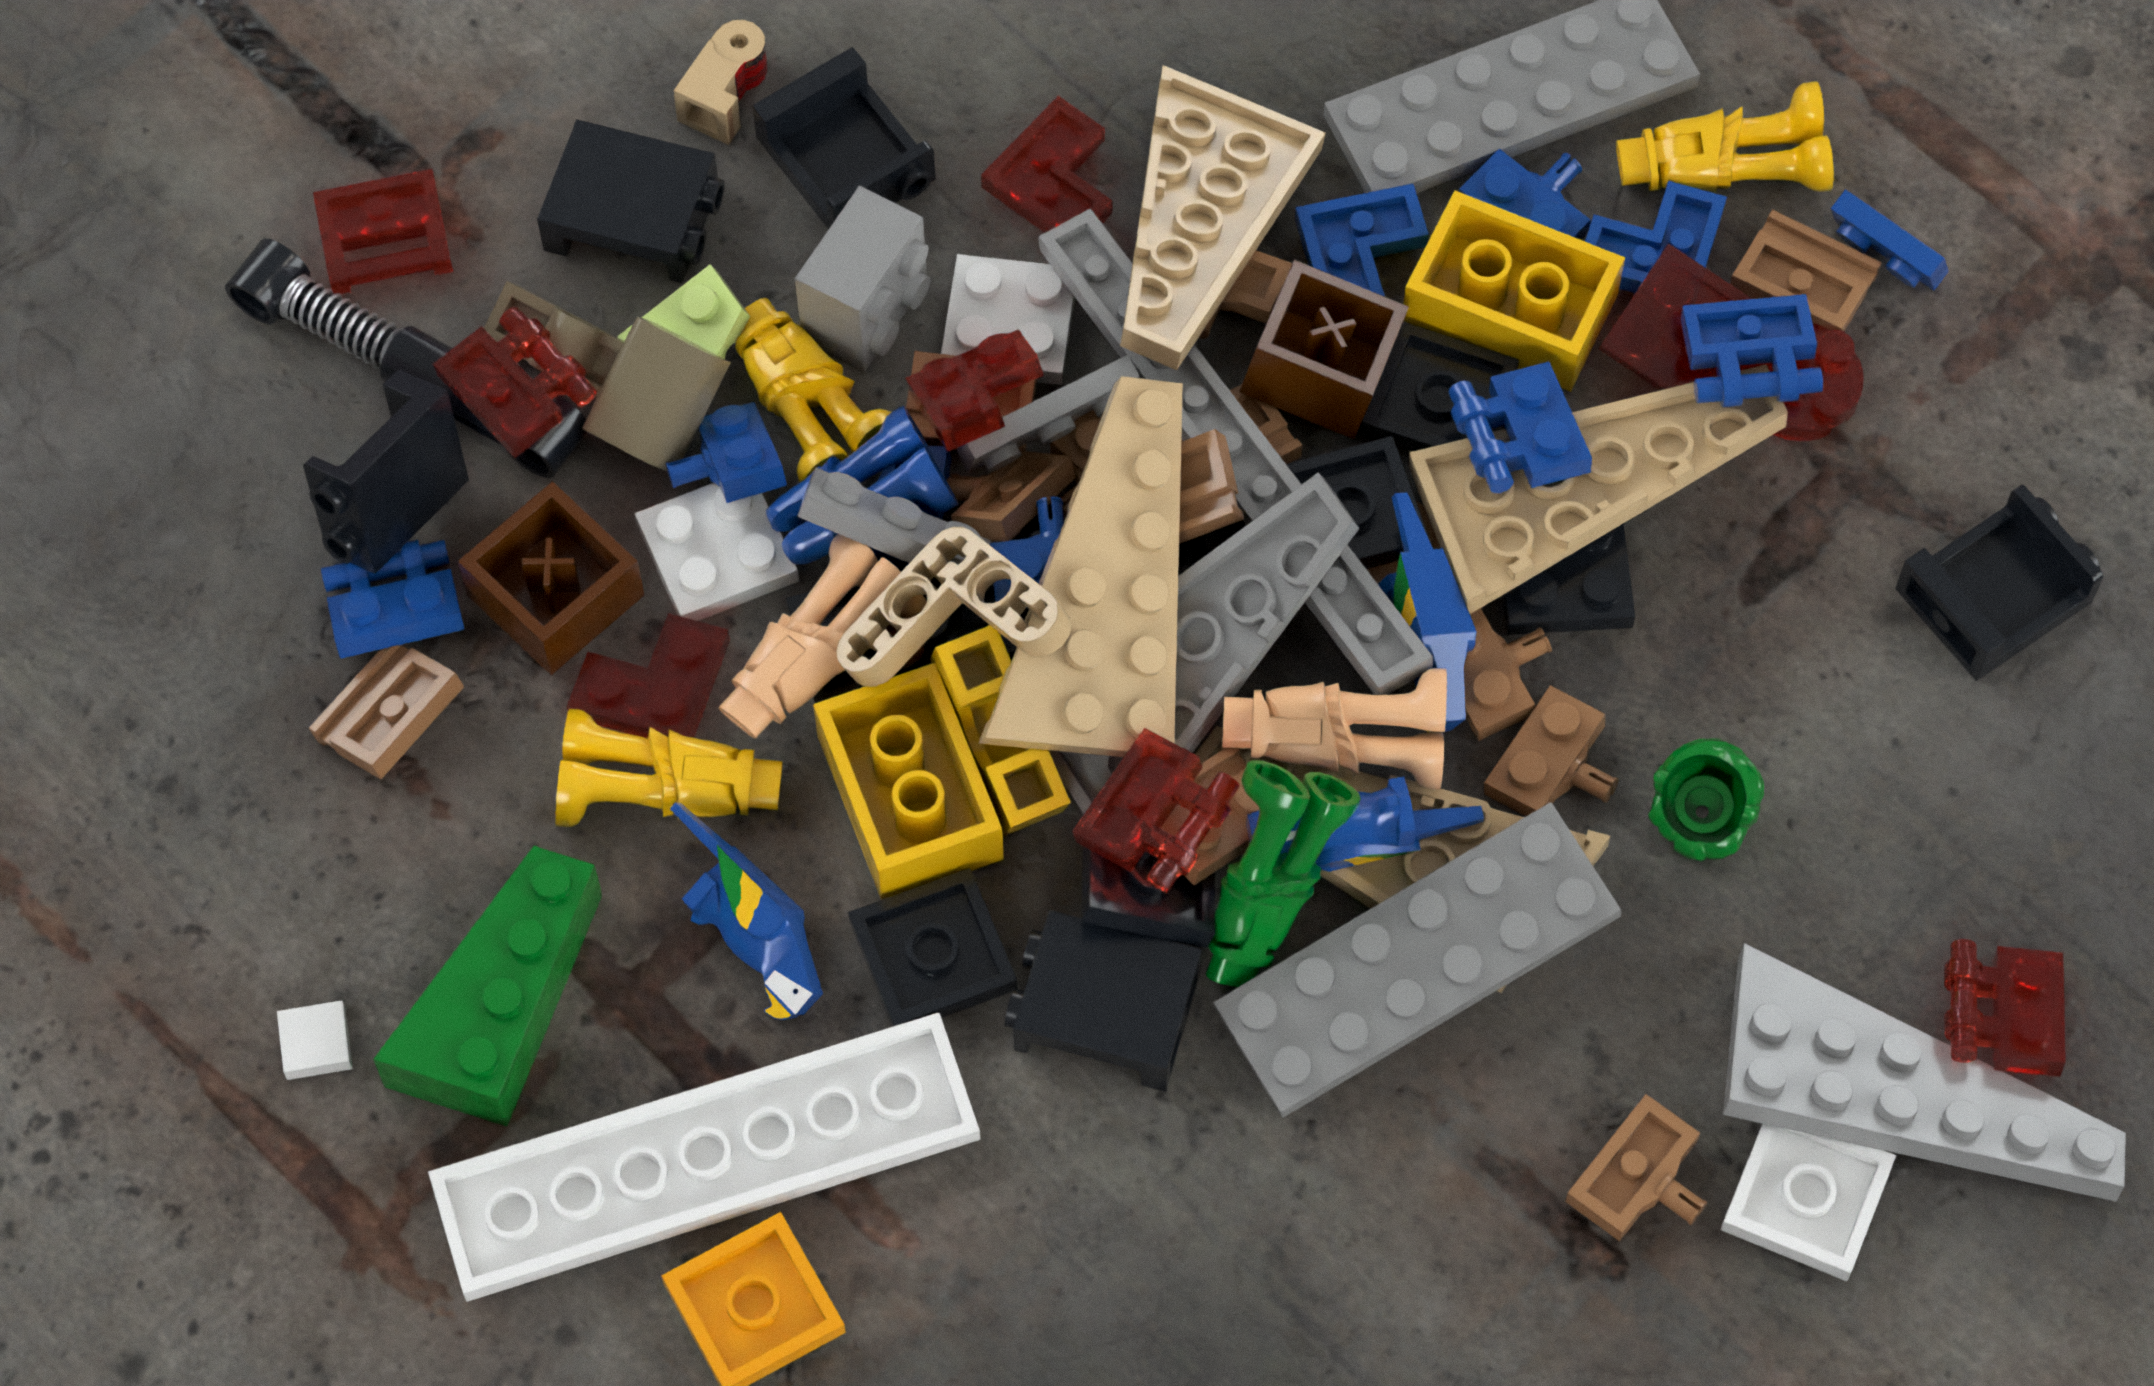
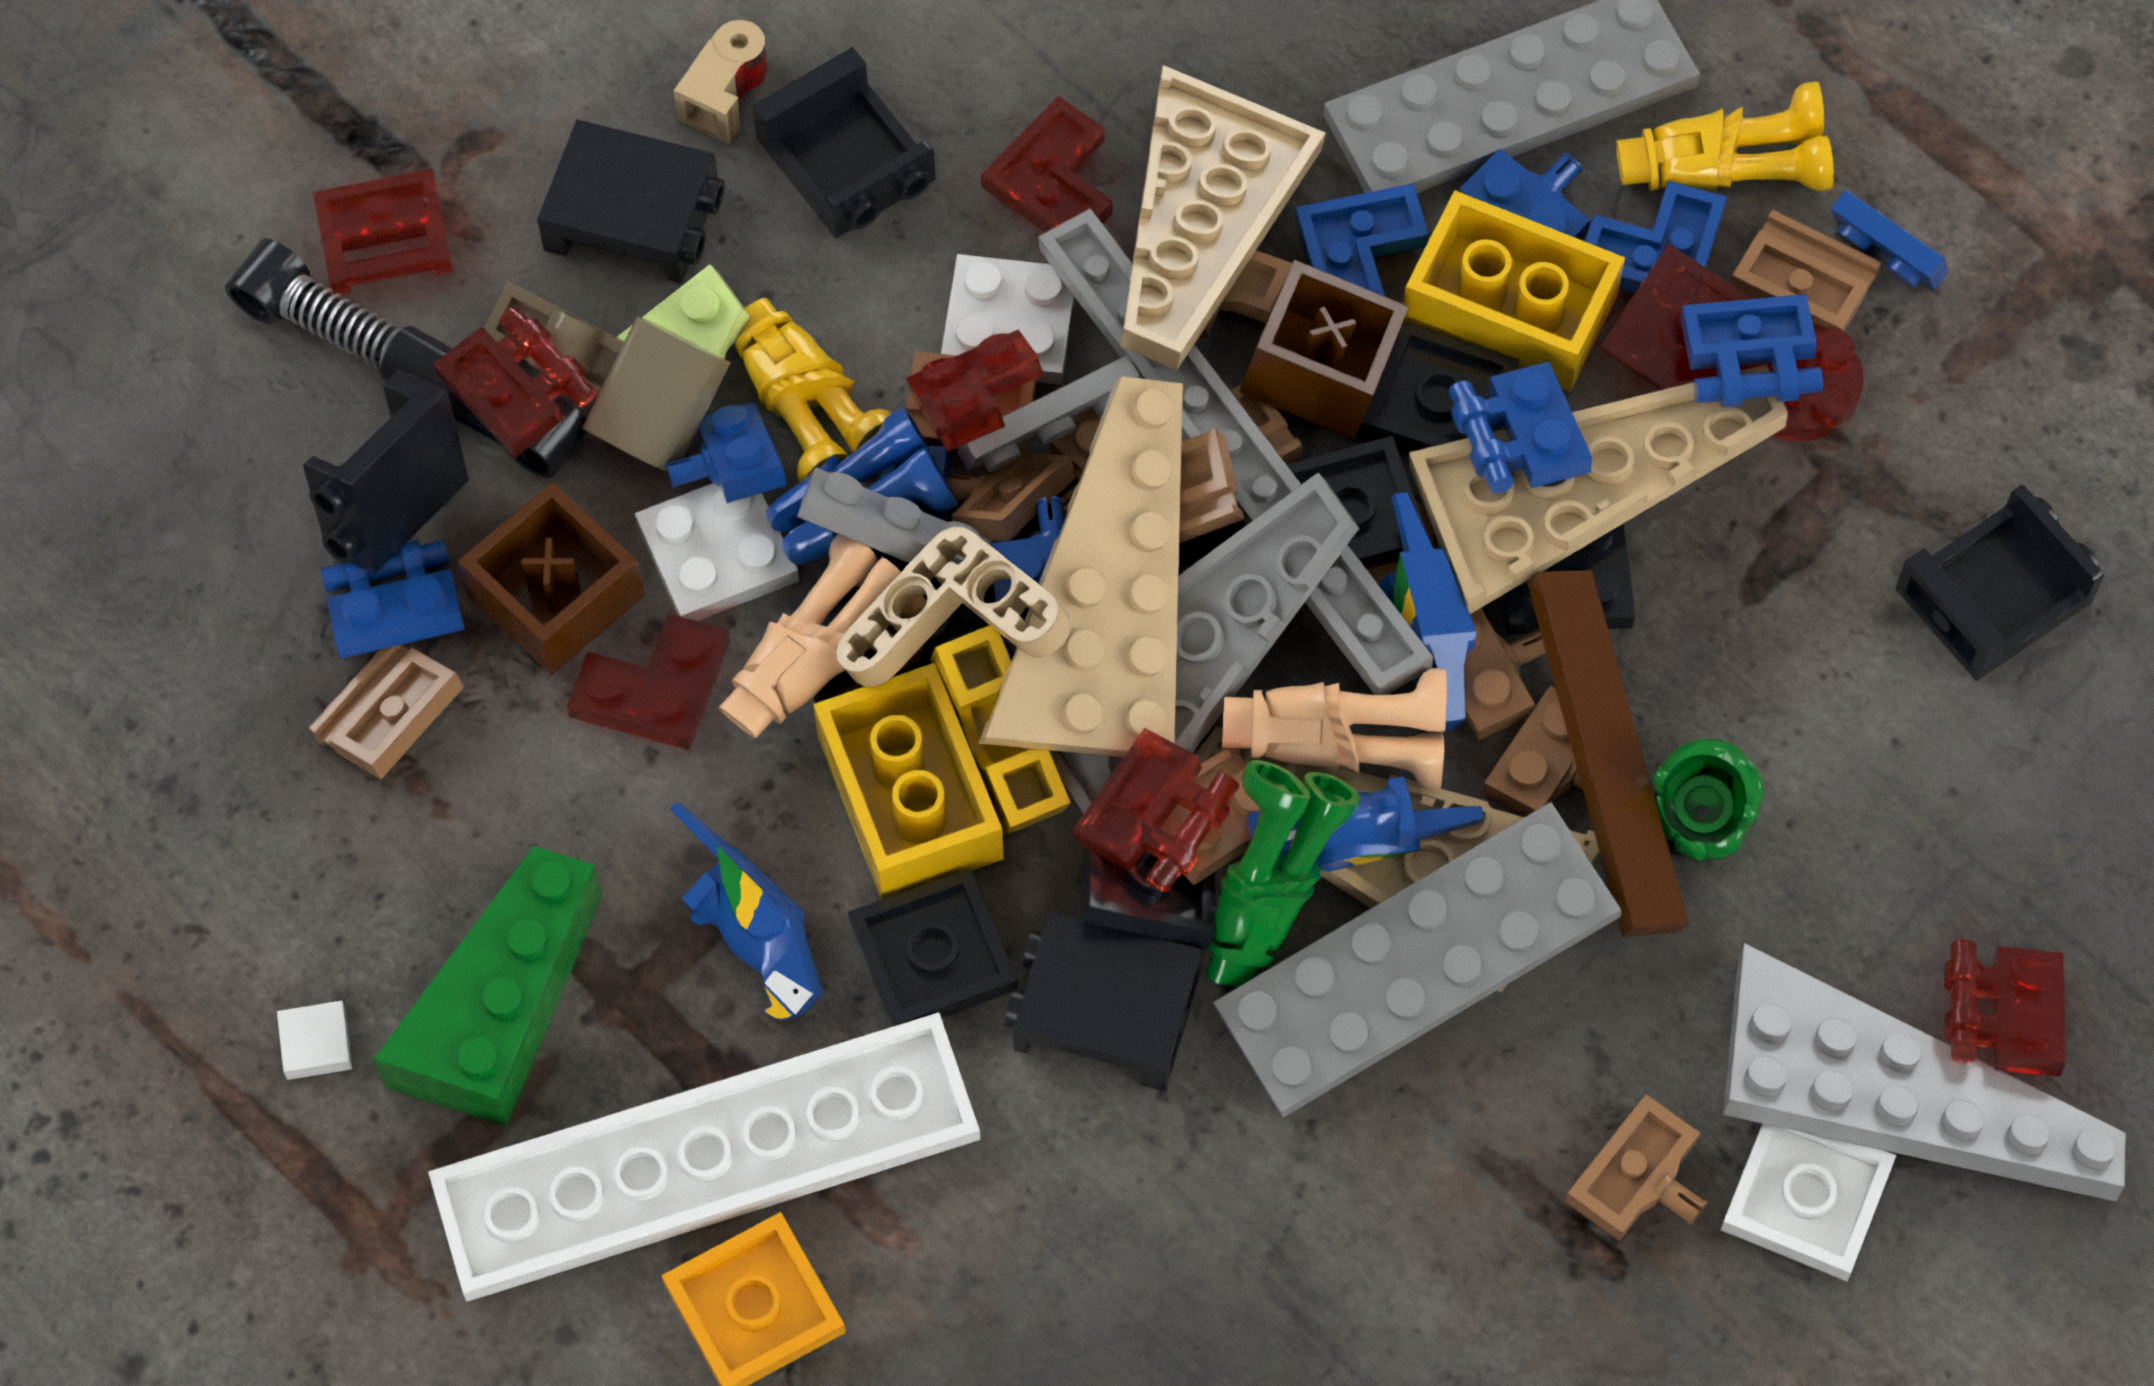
(687, 770): yellow piece -> none
(863, 279): light grey brick -> none
(1607, 753): none -> reddish brown tile

